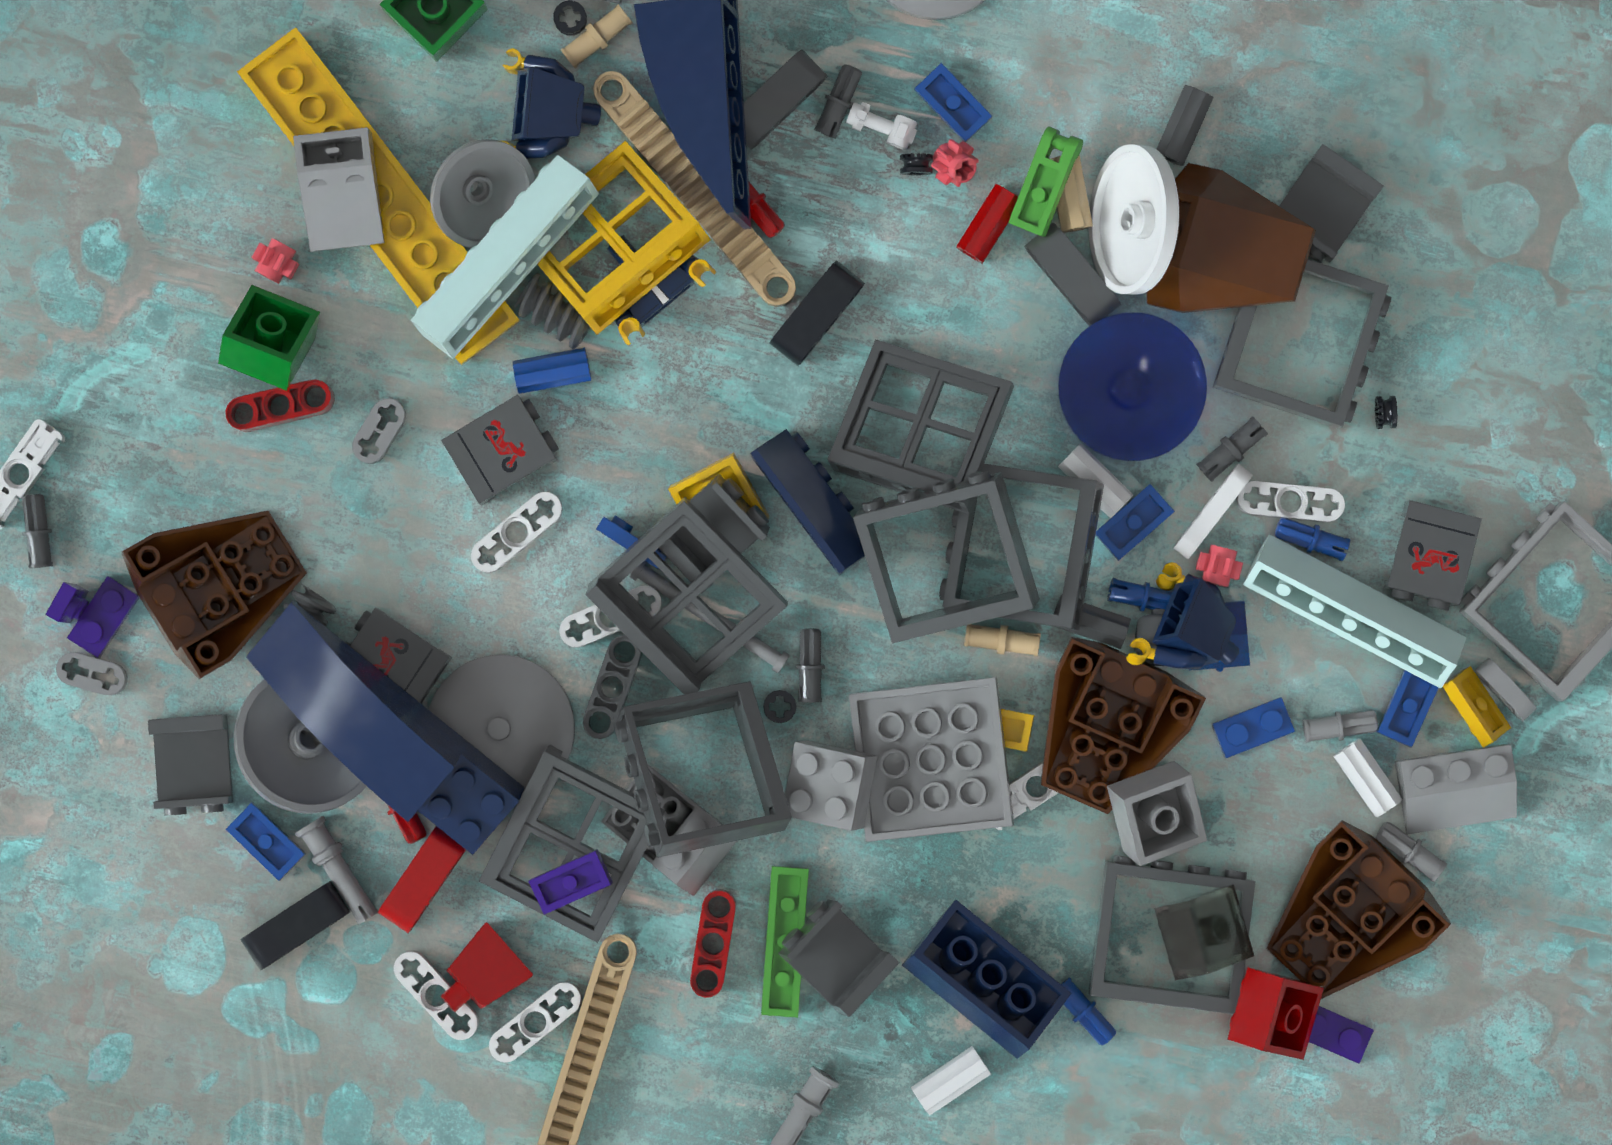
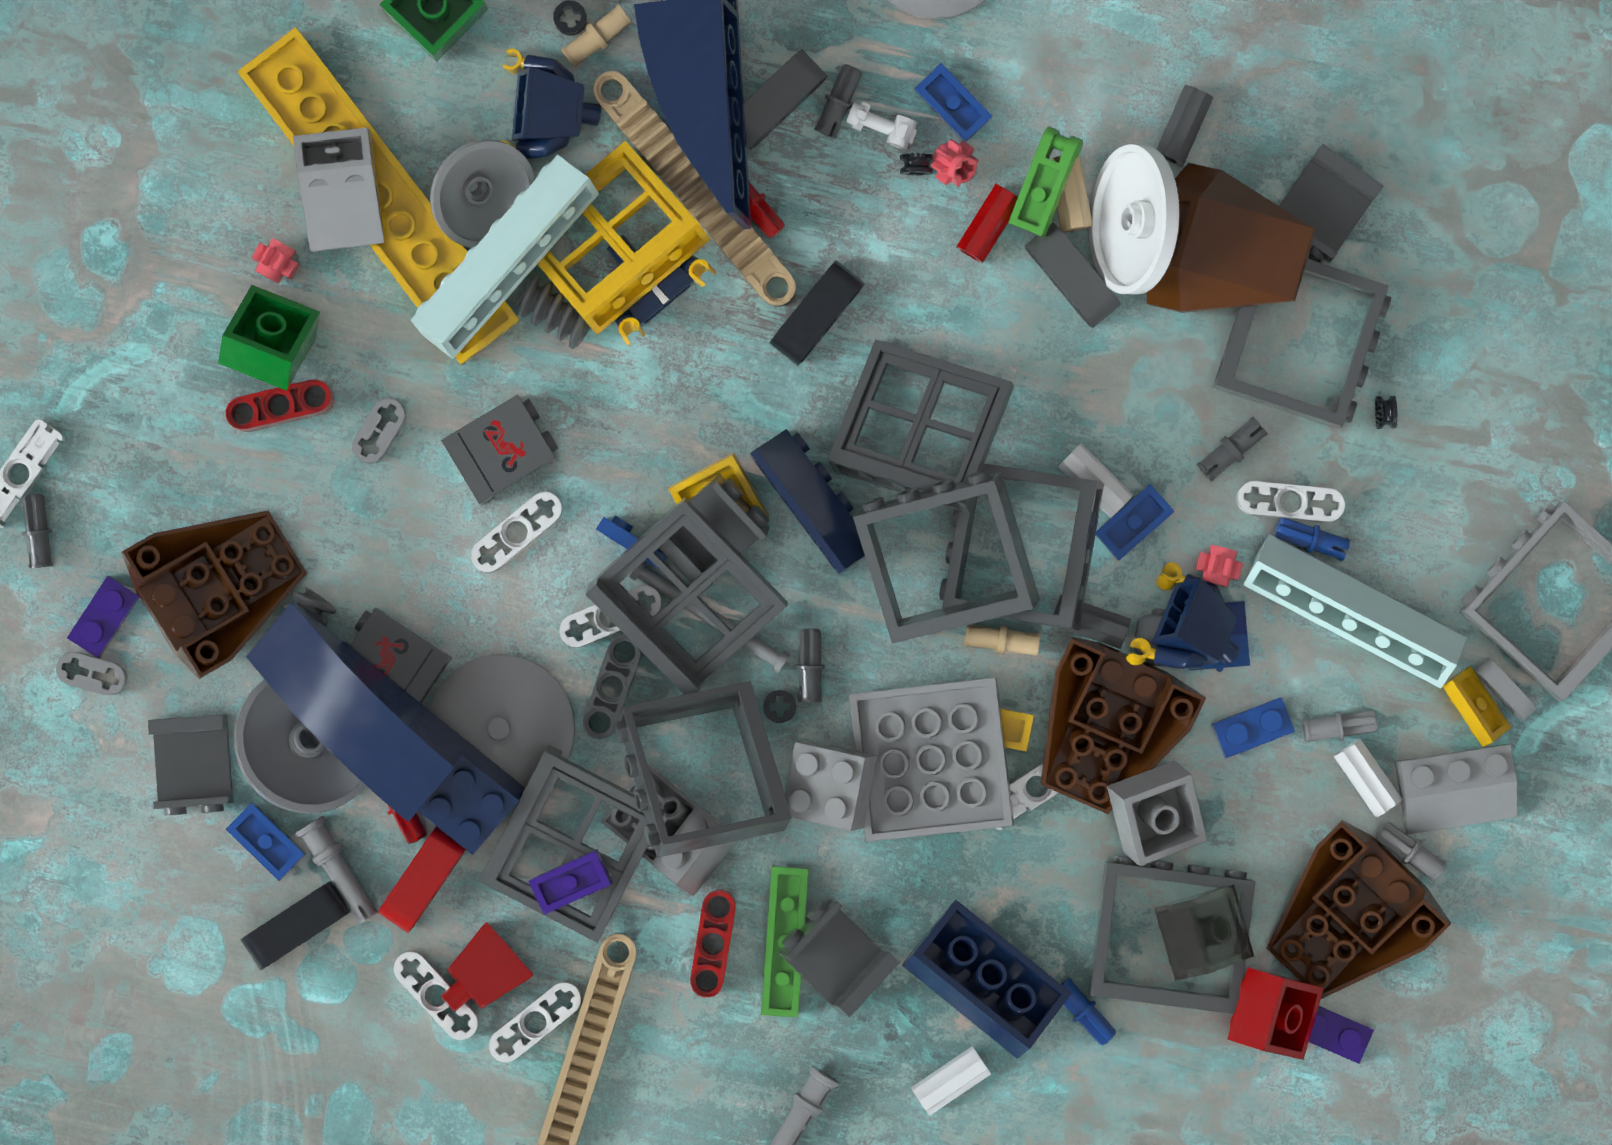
(68, 603): dark purple plate -> none
(551, 370): blue axle -> none
(1132, 387): clear blue dish -> none
(1138, 595): blue axle -> none
(1213, 511): white beam -> none
(1407, 709): blue plate -> none
(1433, 555): dark grey panel -> none

